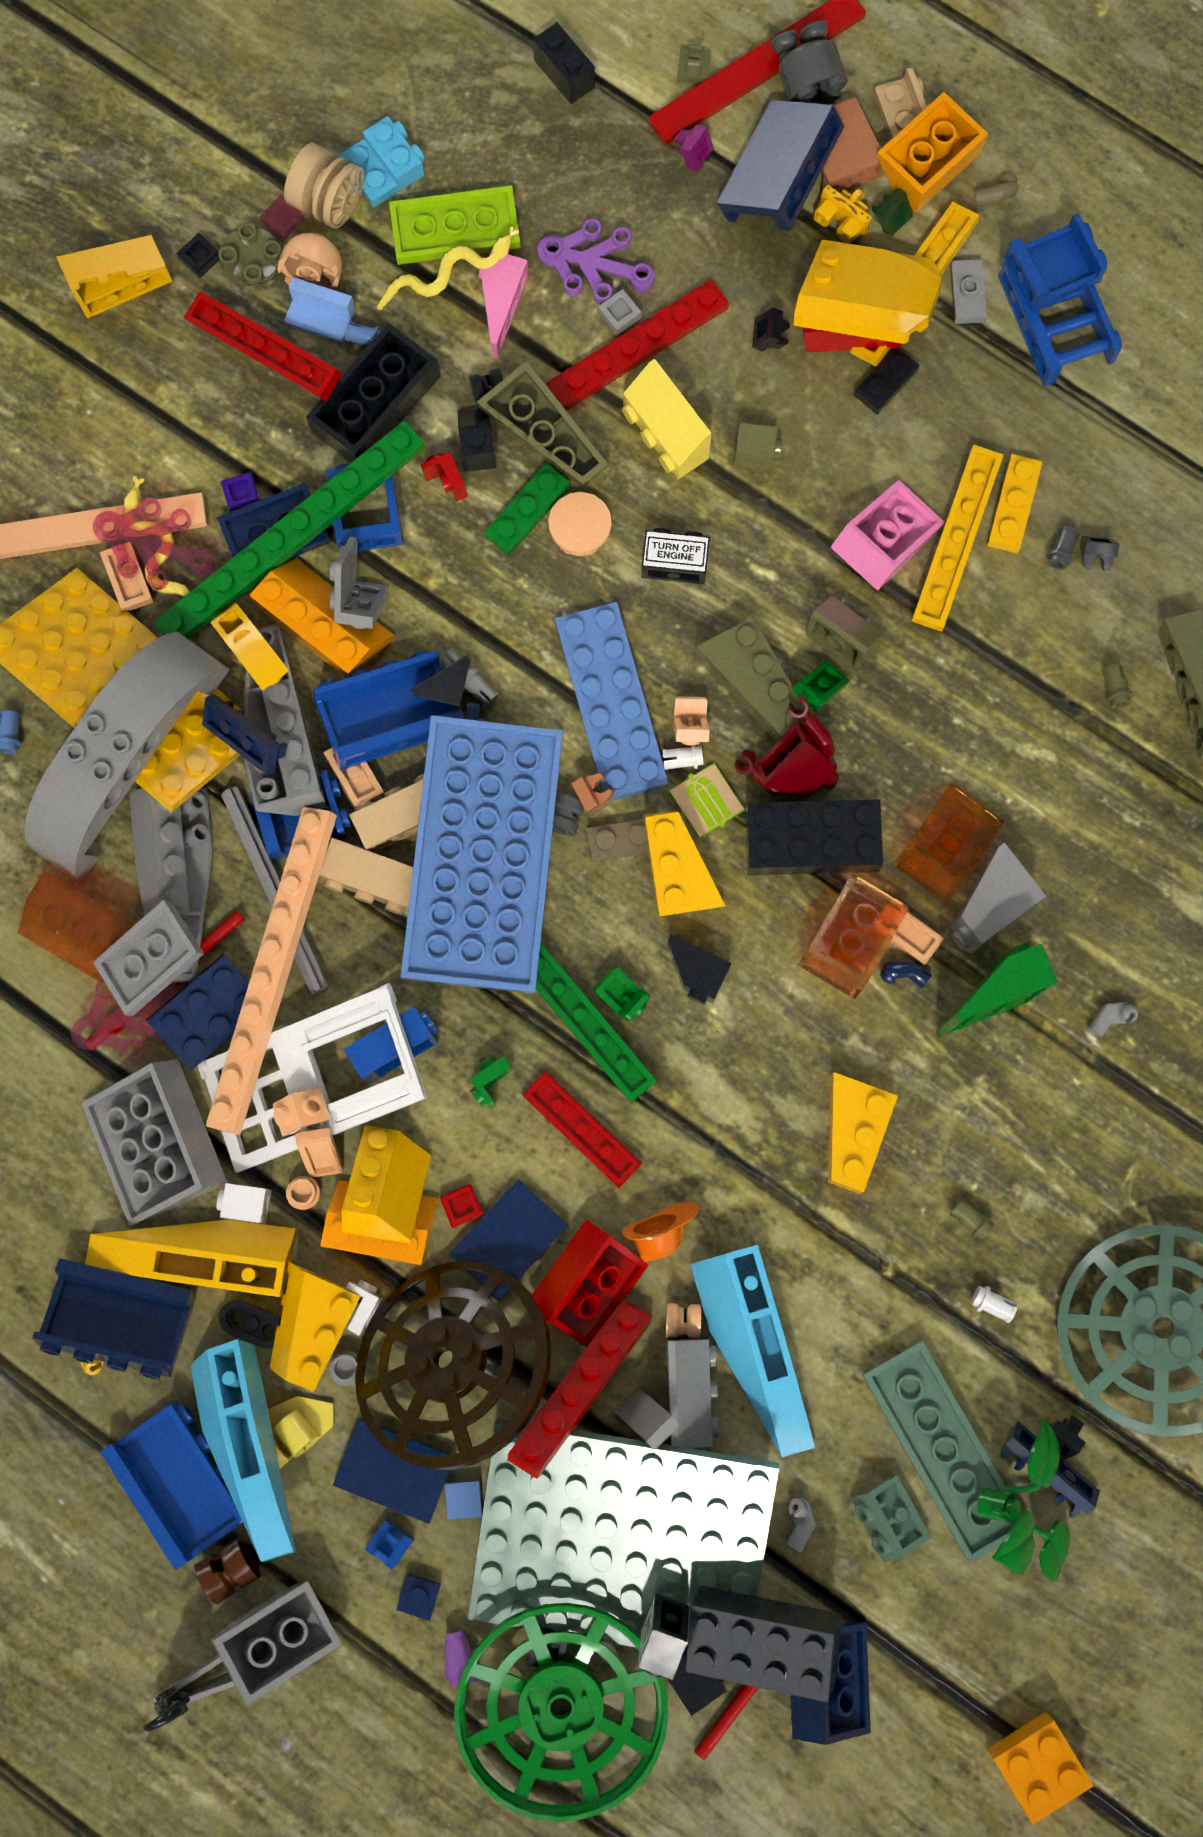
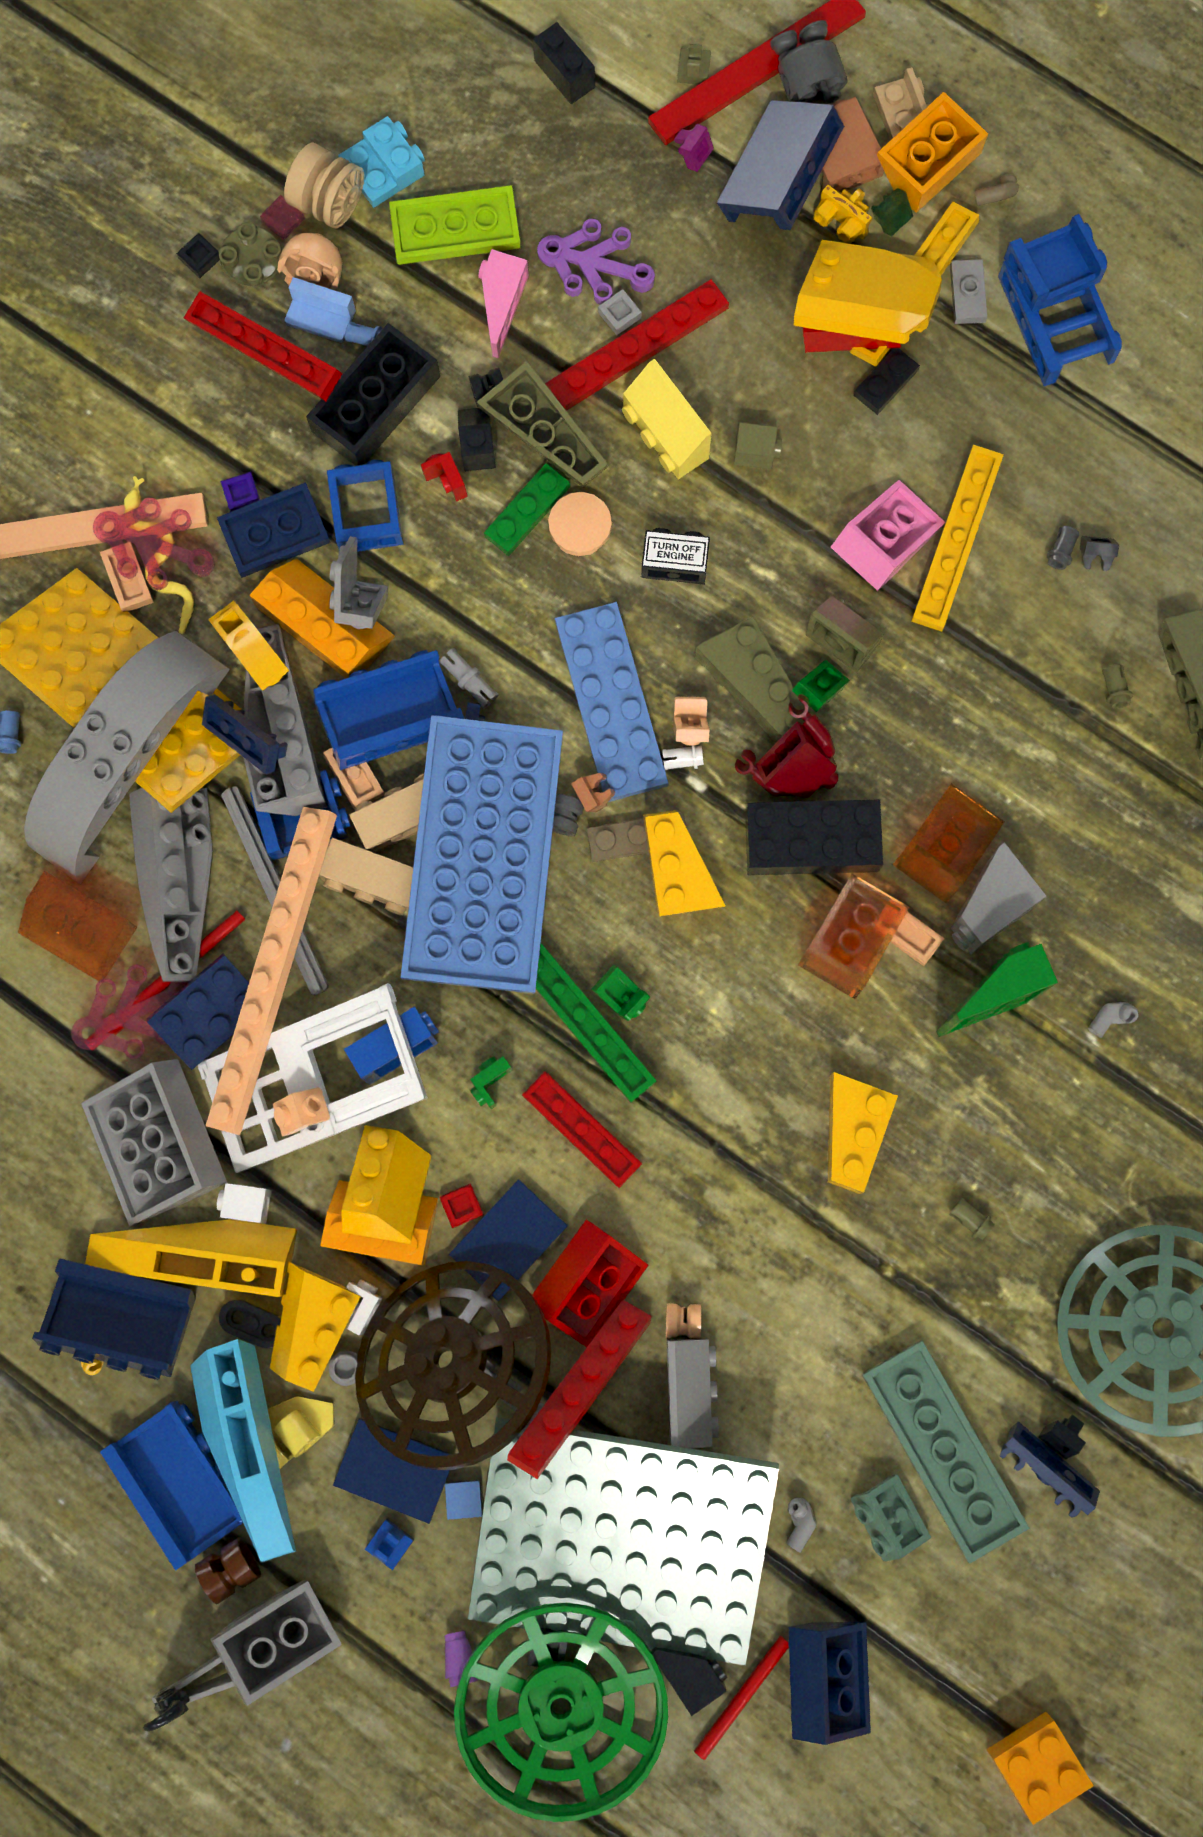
(114, 273): yellow wedge -> none
(148, 958): light grey plate -> none
(292, 532): green plate -> none
(303, 1192): light nougat plate -> none
(319, 1152): light nougat tile -> none
(418, 1596): dark blue plate -> none
(447, 684): black slope -> none
(499, 251): light yellow animal -> none
(647, 1418): light grey tile -> none
(662, 1232): orange piece -> none
(664, 1637): brick -> none
(698, 970): black slope -> none
(706, 800): piece -> none
(751, 1338): medium azure wedge -> none
(764, 1643): black brick -> none
(768, 330): black tile -> none
(904, 968): dark blue arm -> none
(994, 1304): white pin -> none
(1014, 503): yellow plate -> none
(1019, 1543): green plant -> none

